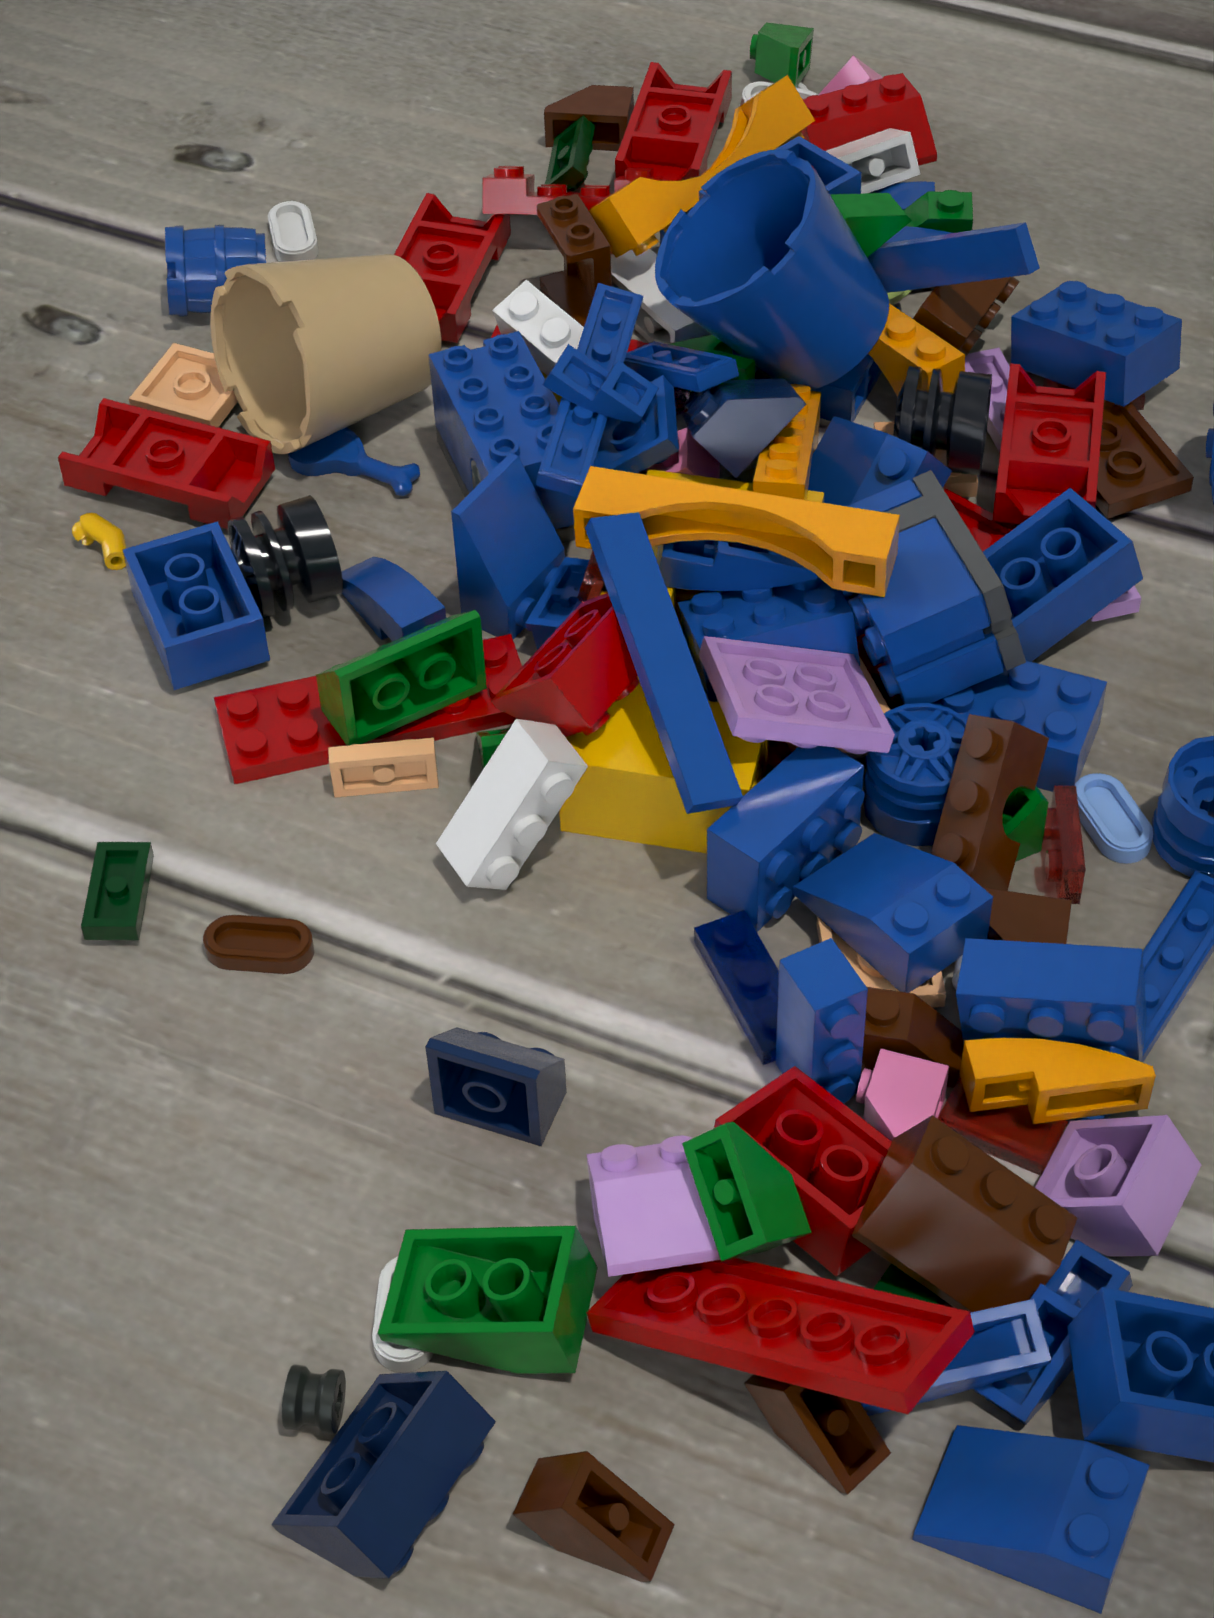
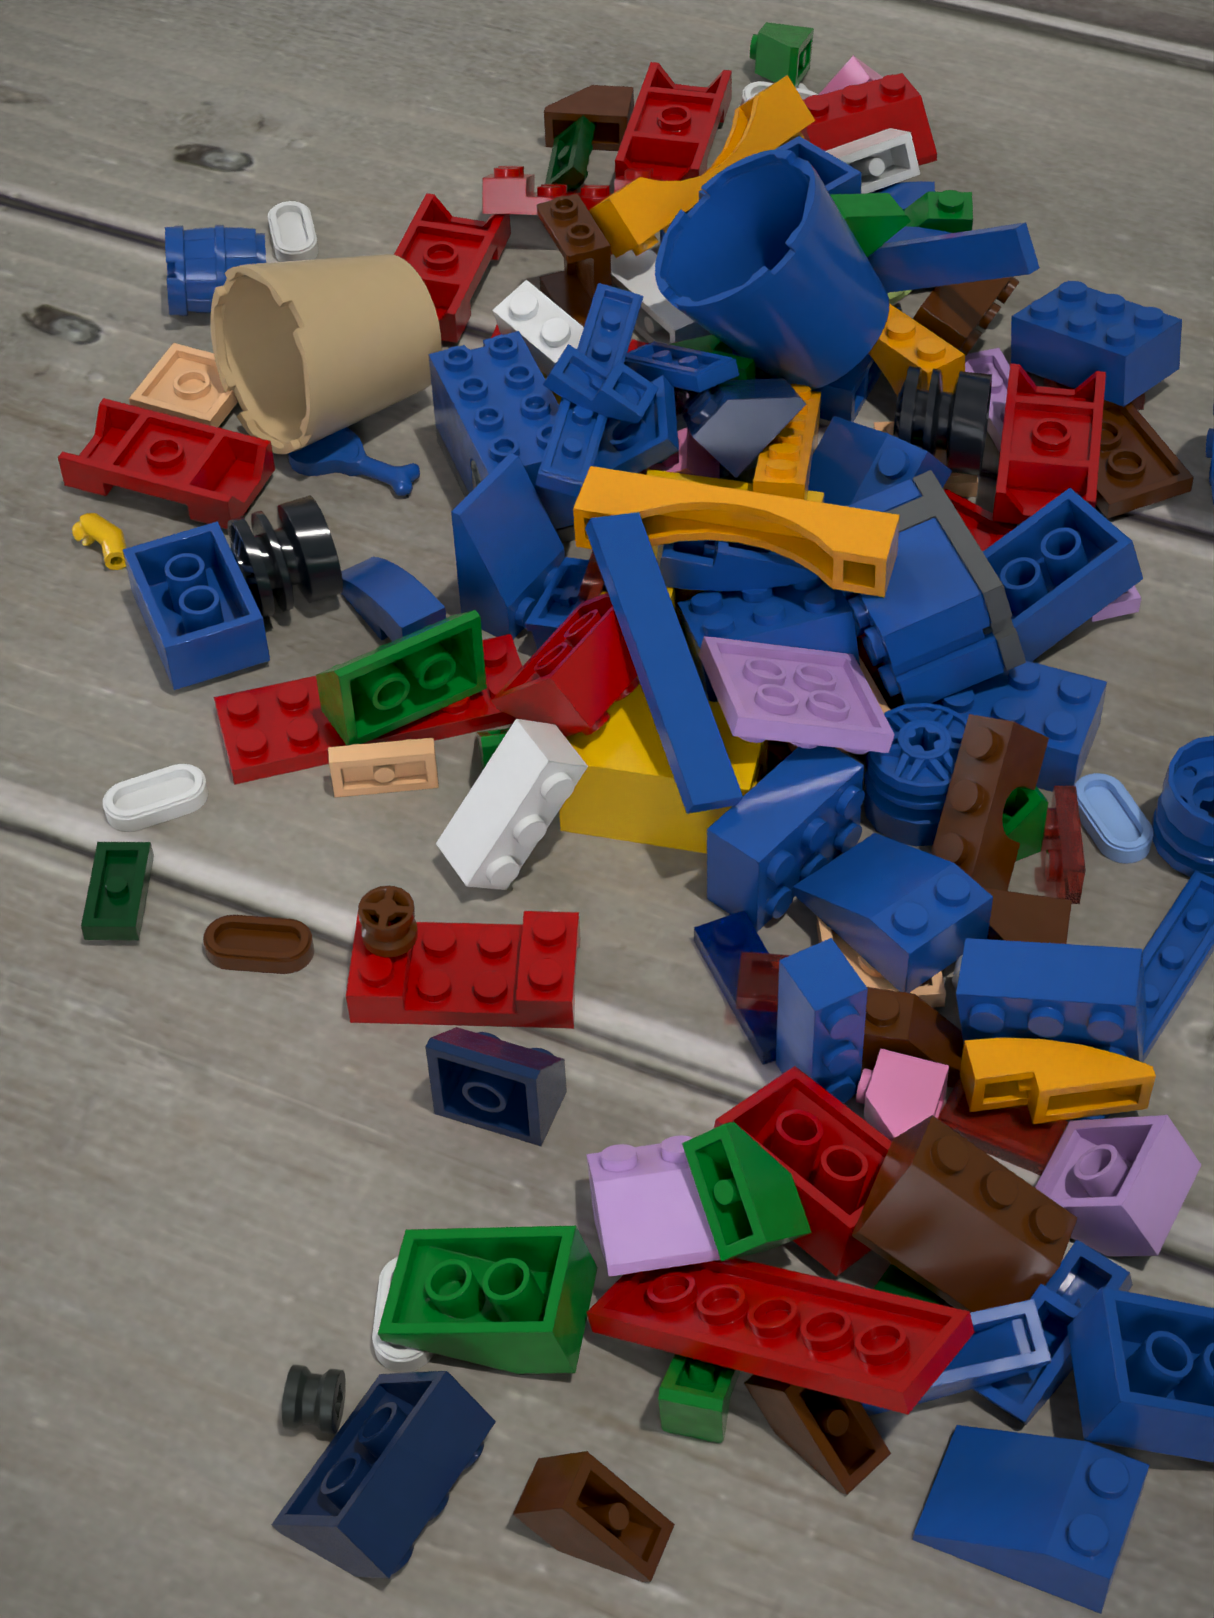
(155, 797): none -> white tile
(376, 911): none -> reddish brown wheel
(472, 975): none -> red piece
(696, 1398): none -> green slope
(758, 981): none -> clear red tile

